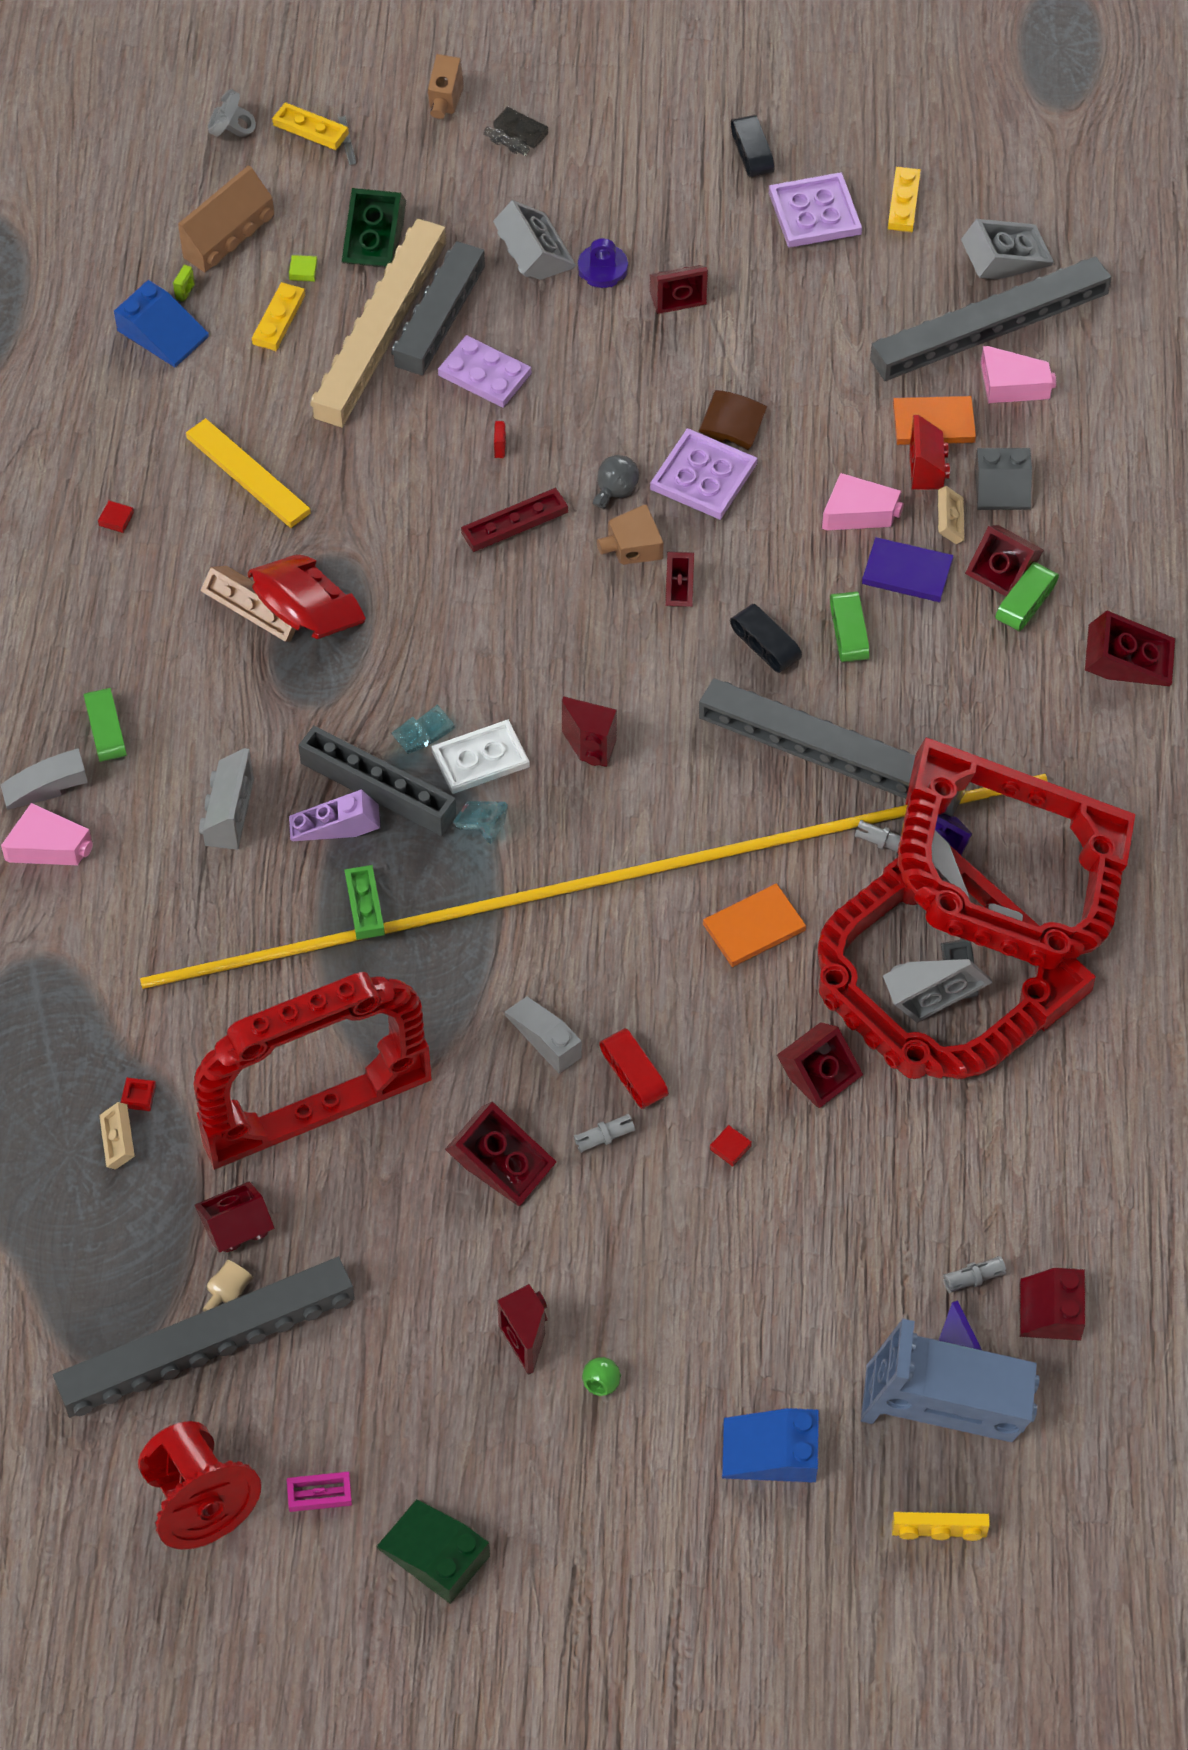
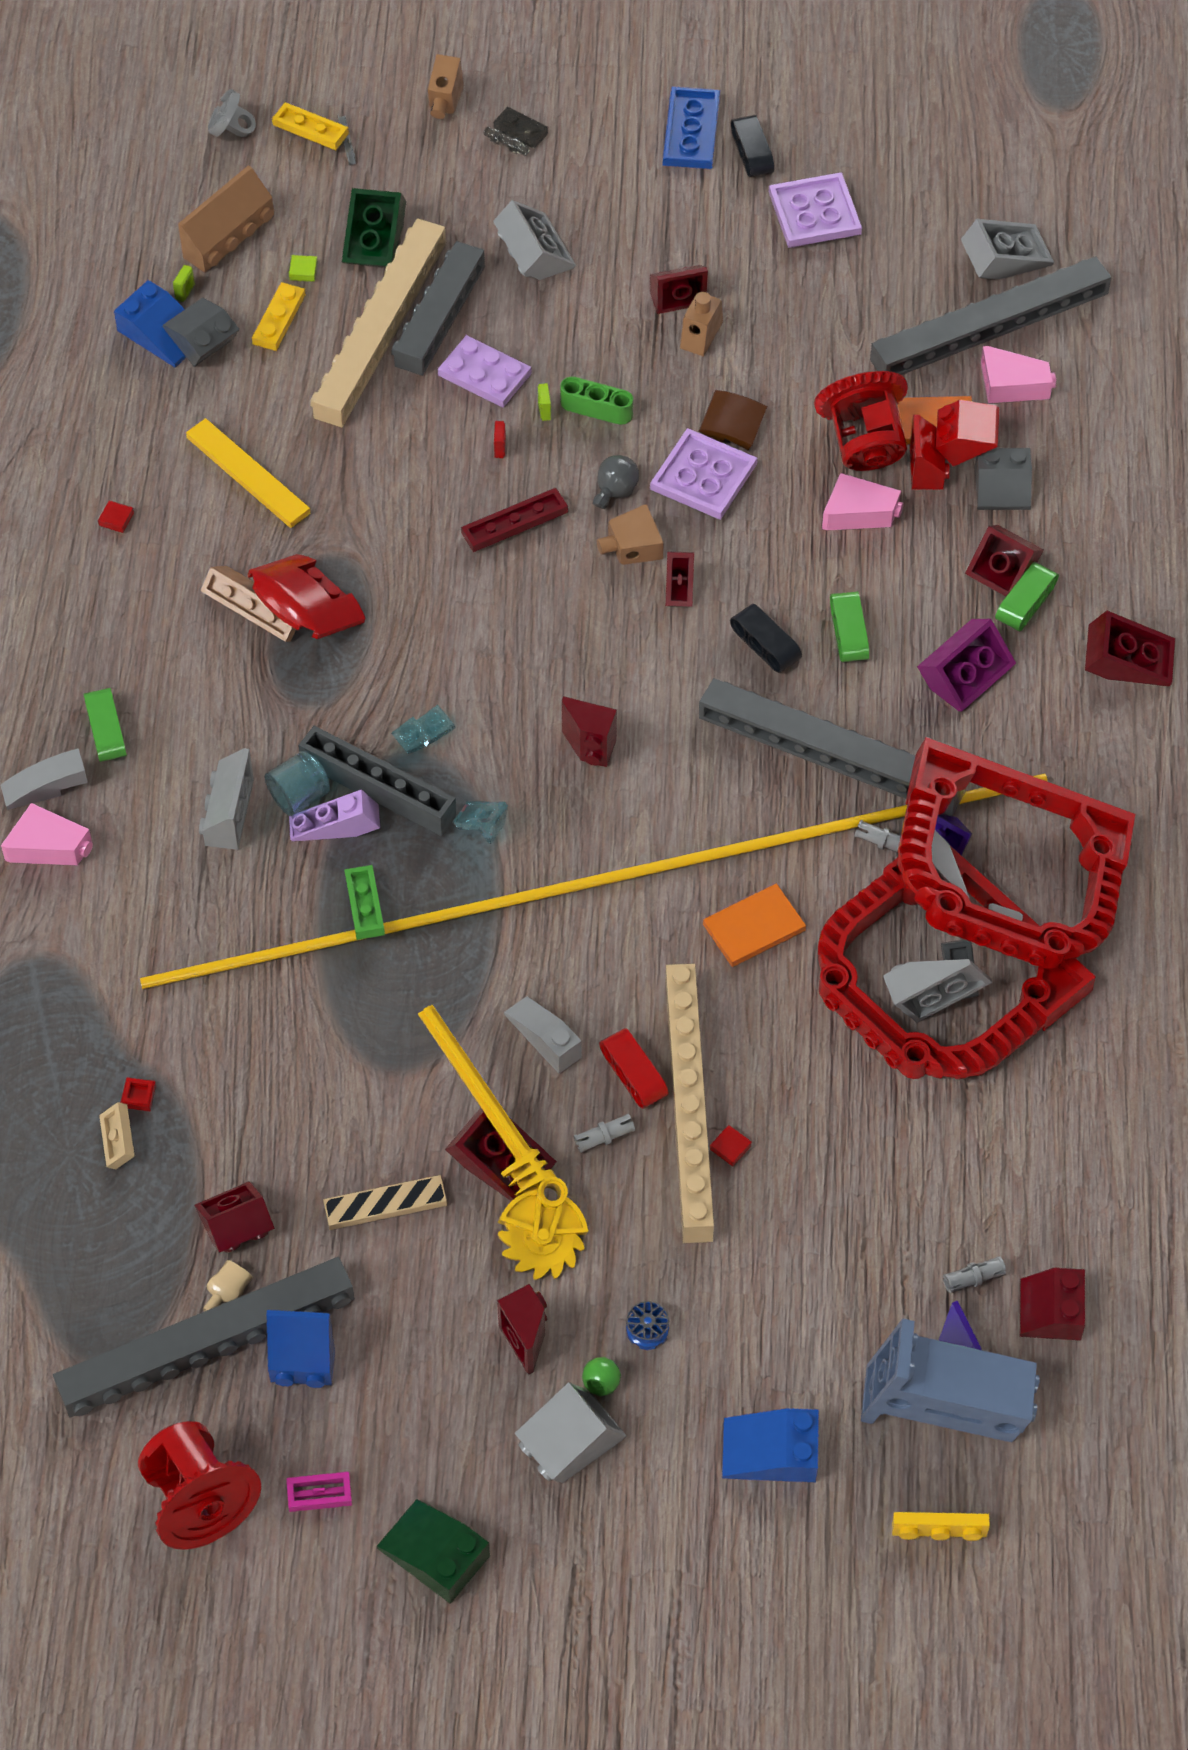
(201, 330): none -> dark grey slope
(297, 783): none -> clear light blue piece
(300, 1348): none -> blue slope
(385, 1202): none -> tan tile
(400, 1066): red arch -> none
(480, 756): white tile -> none
(539, 1230): none -> yellow piece
(544, 402): none -> lime tile
(568, 1433): none -> light grey slope
(596, 400): none -> bright green beam
(602, 264): dark purple tile -> none
(647, 1325): none -> blue wheel
(689, 1104): none -> tan brick
(691, 127): none -> blue tile
(704, 315): none -> medium nougat torso
(820, 1063): dark red slope -> none
(875, 399): none -> red piece
(904, 199): yellow plate -> none
(907, 569): dark purple tile -> none
(951, 515): tan plate -> none
(966, 430): none -> red slope
(967, 663): none -> magenta slope

